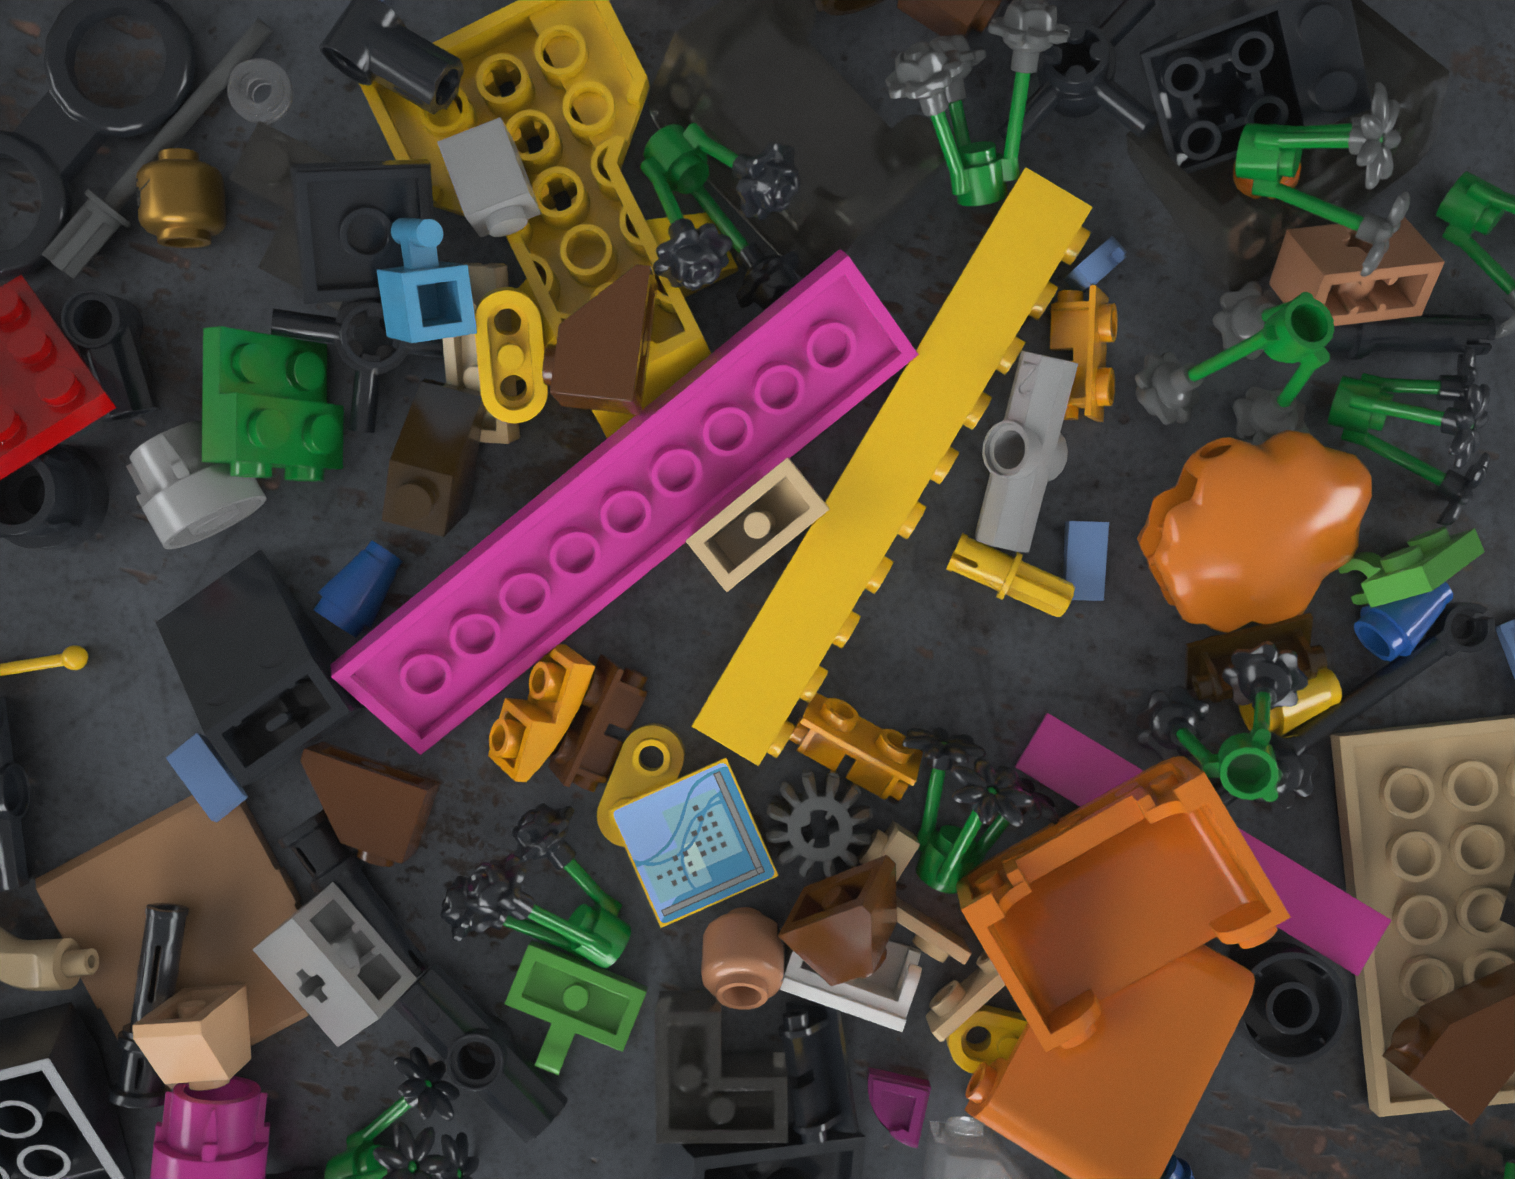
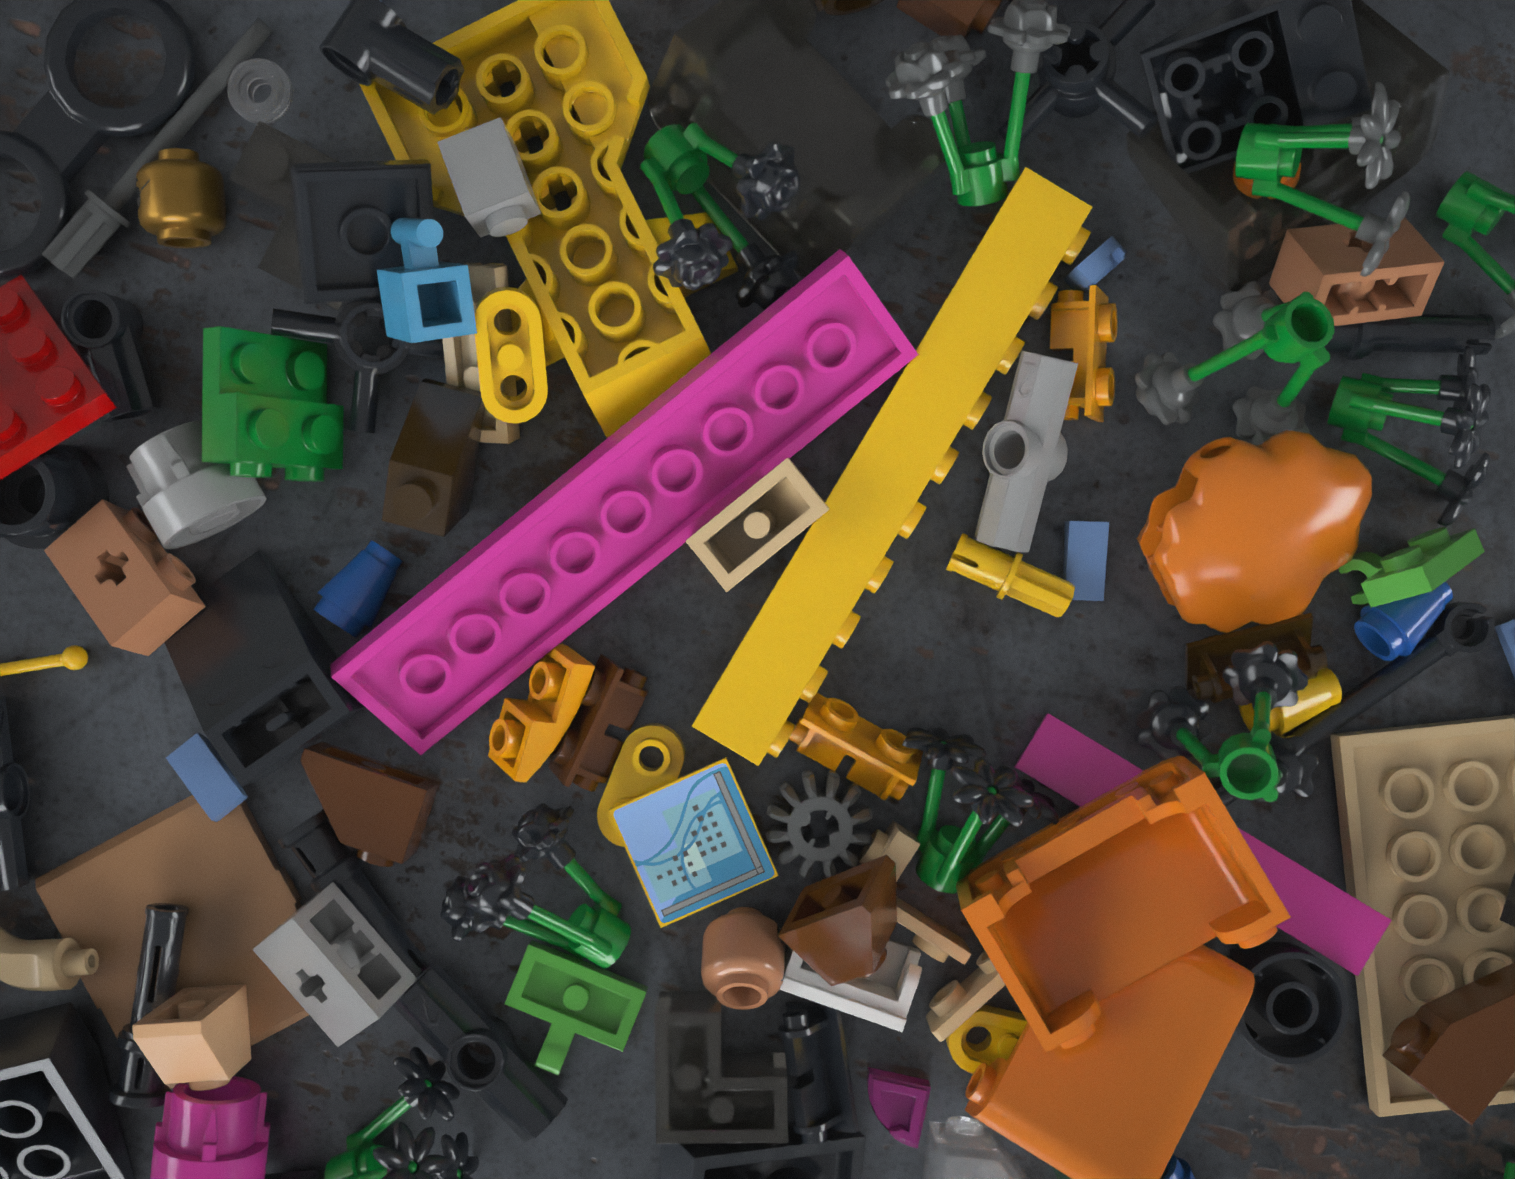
(125, 577): none -> nougat brick
(605, 347): reddish brown slope -> none

